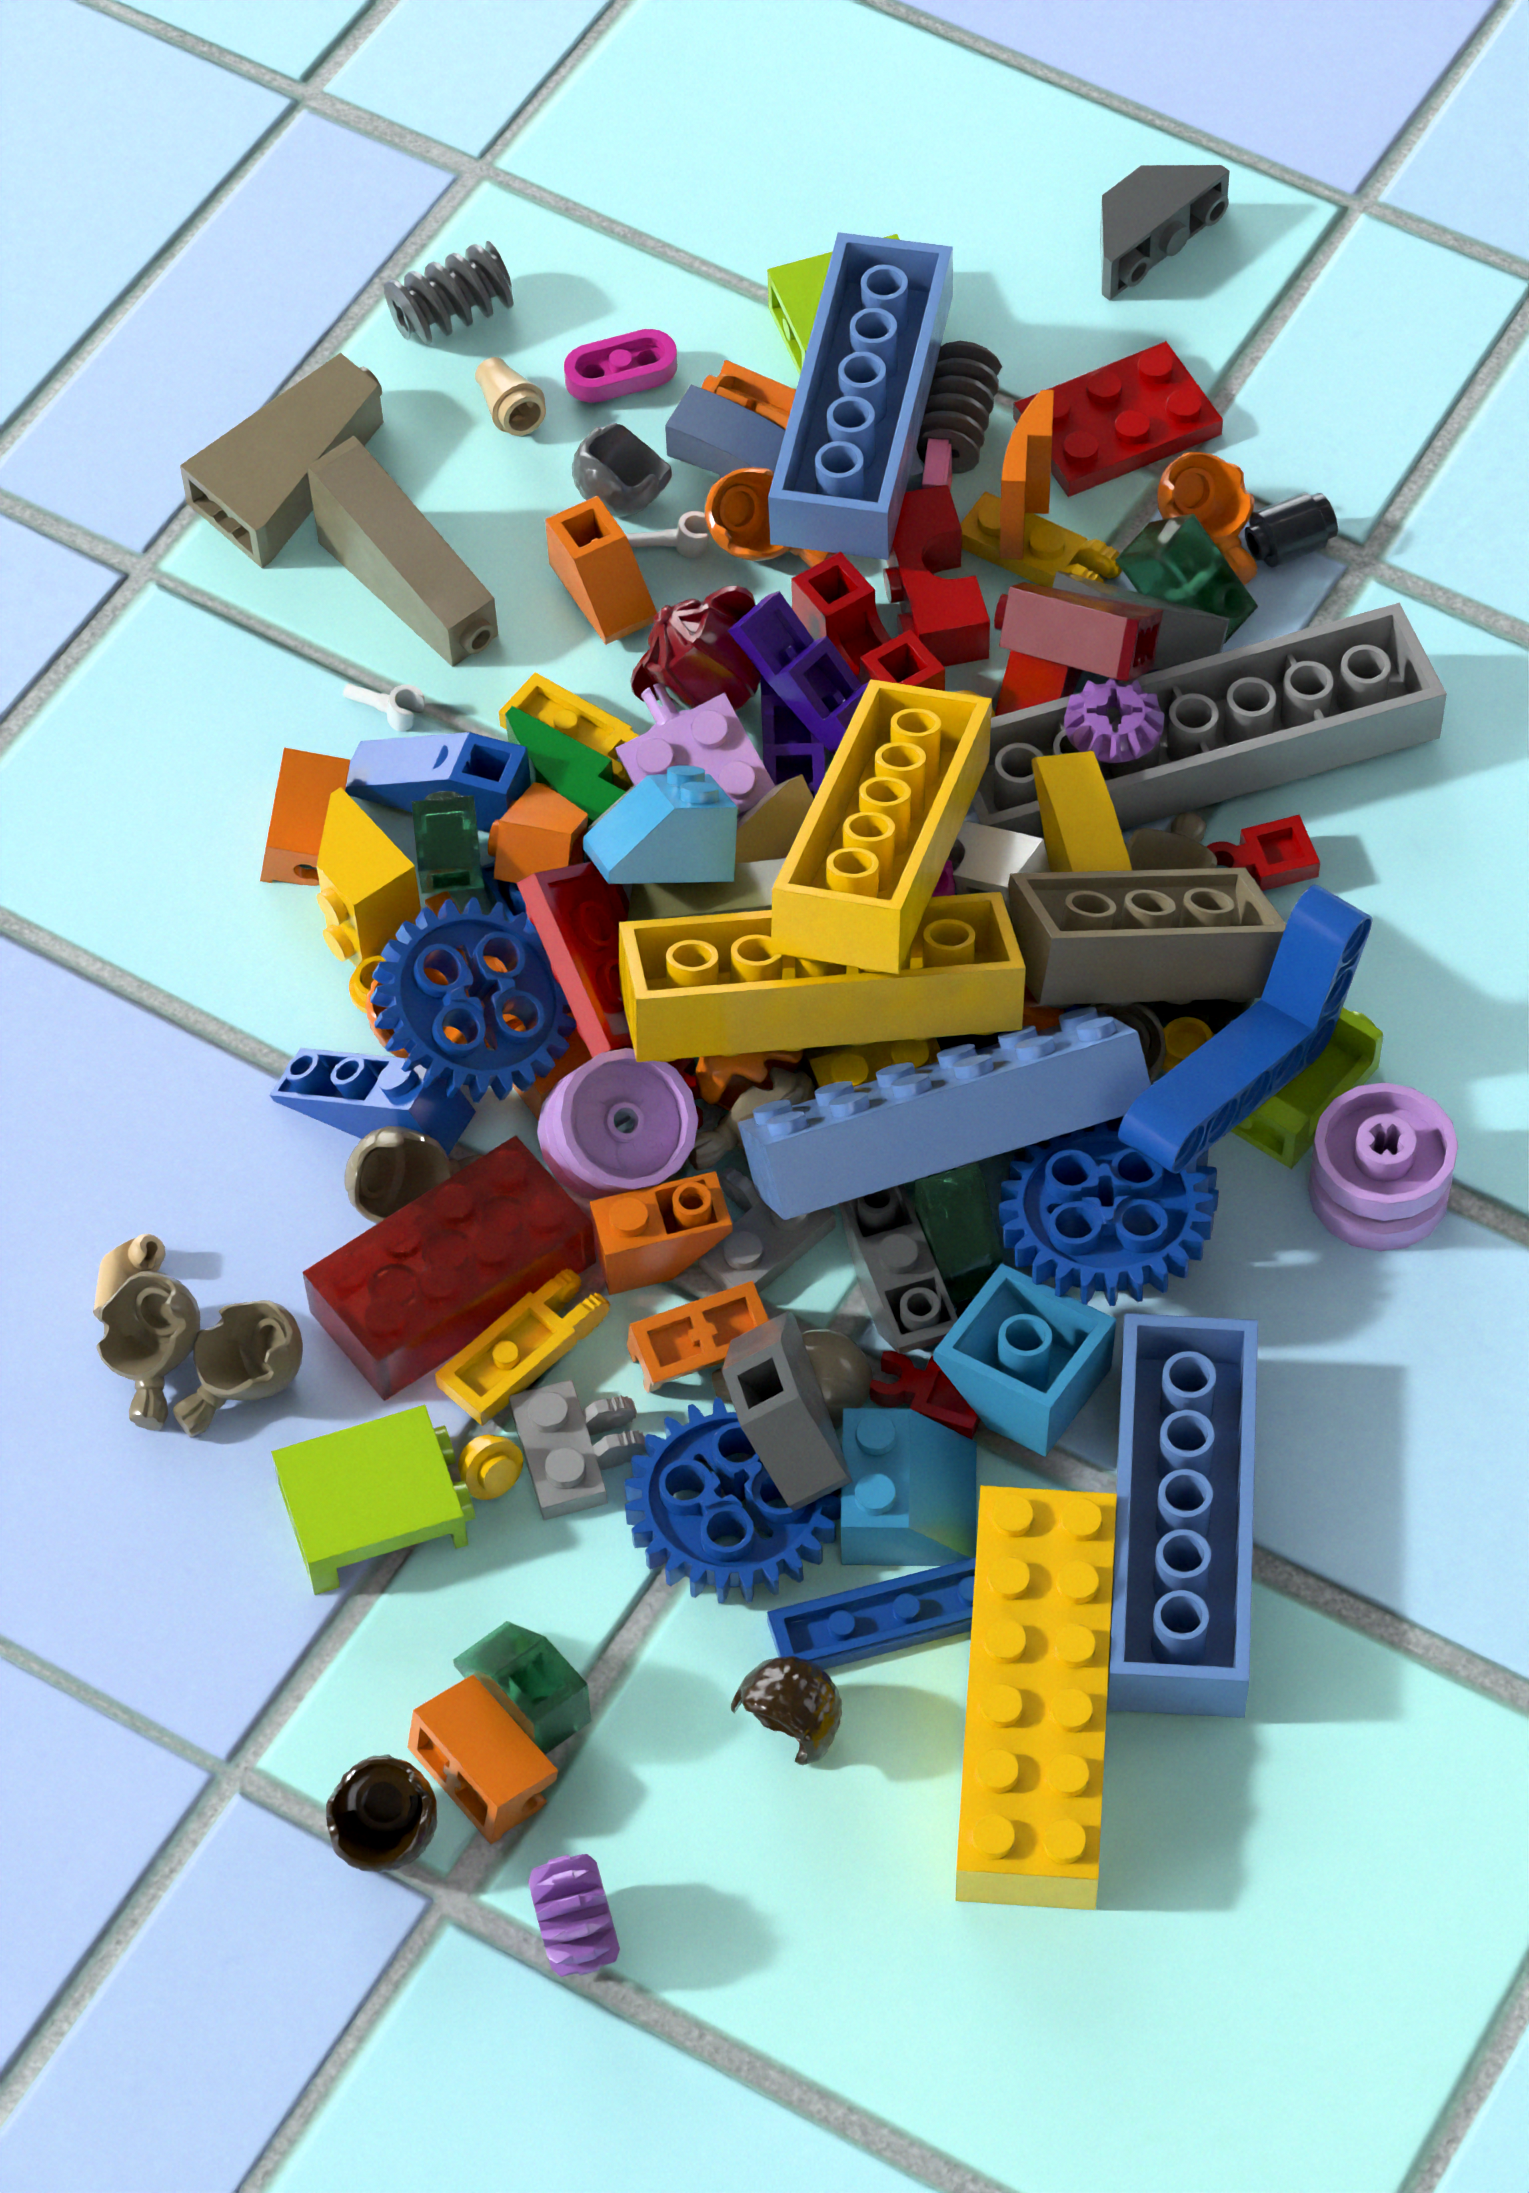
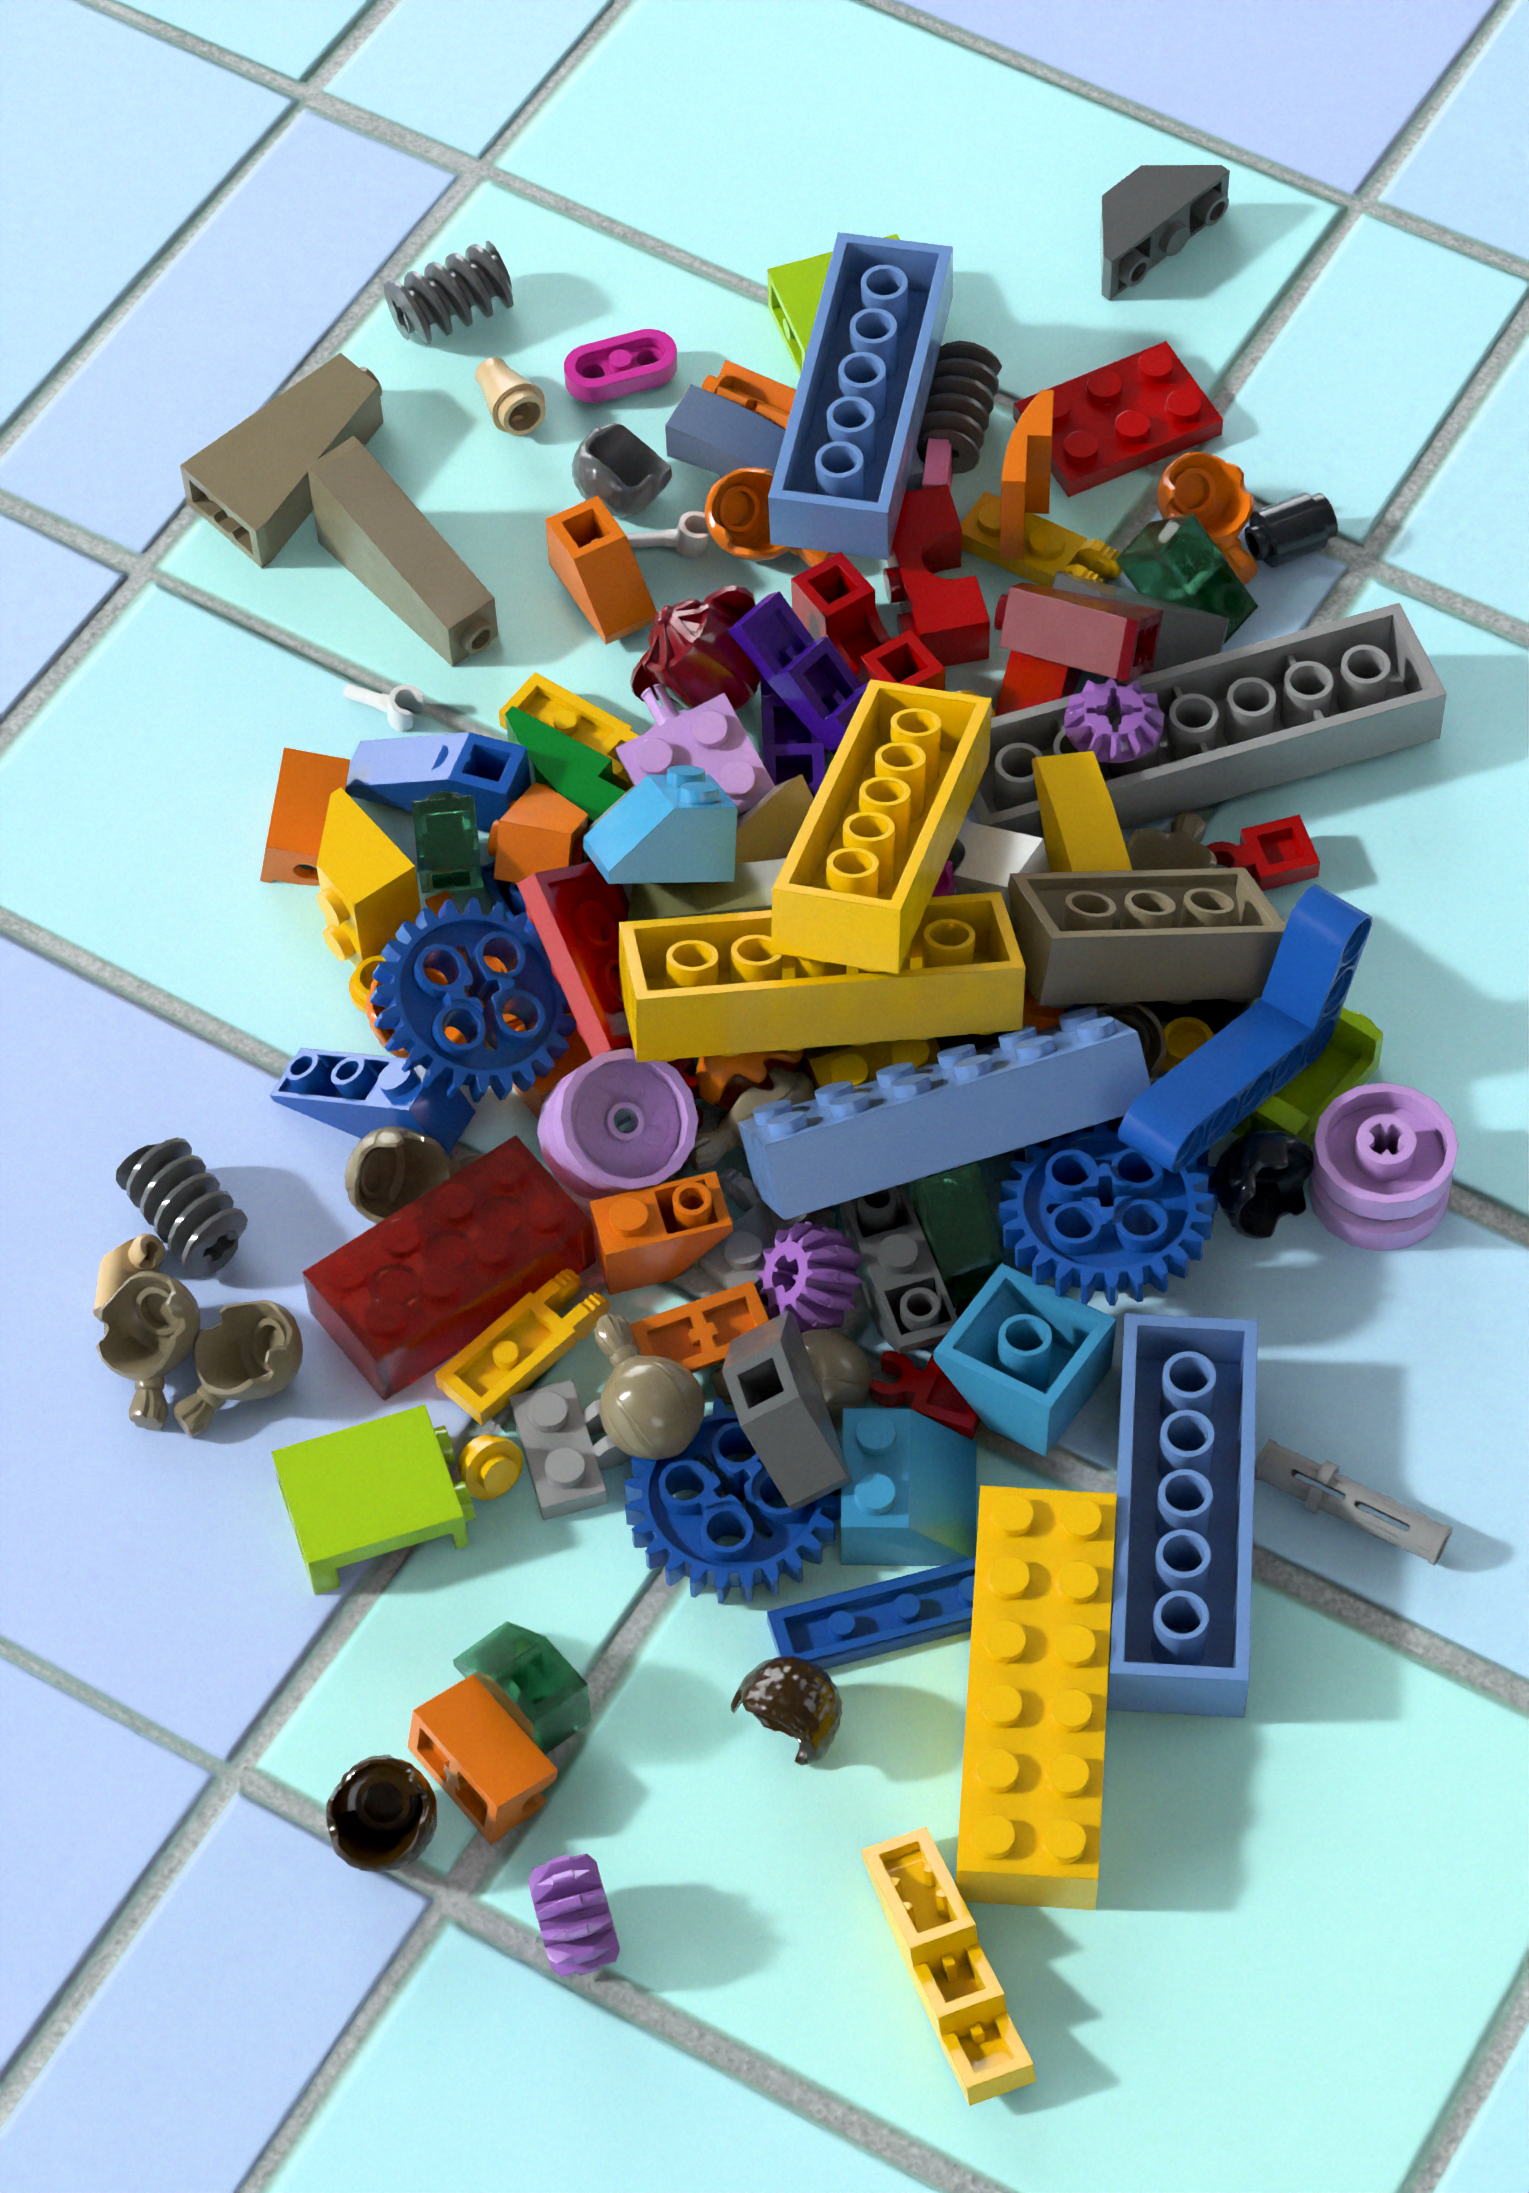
(183, 1205): none -> dark grey piece
(649, 1401): none -> dark tan hair
(810, 1276): none -> medium lavender gear
(948, 1966): none -> yellow slope
(1262, 1180): none -> black hair
(1279, 1466): none -> light grey pin

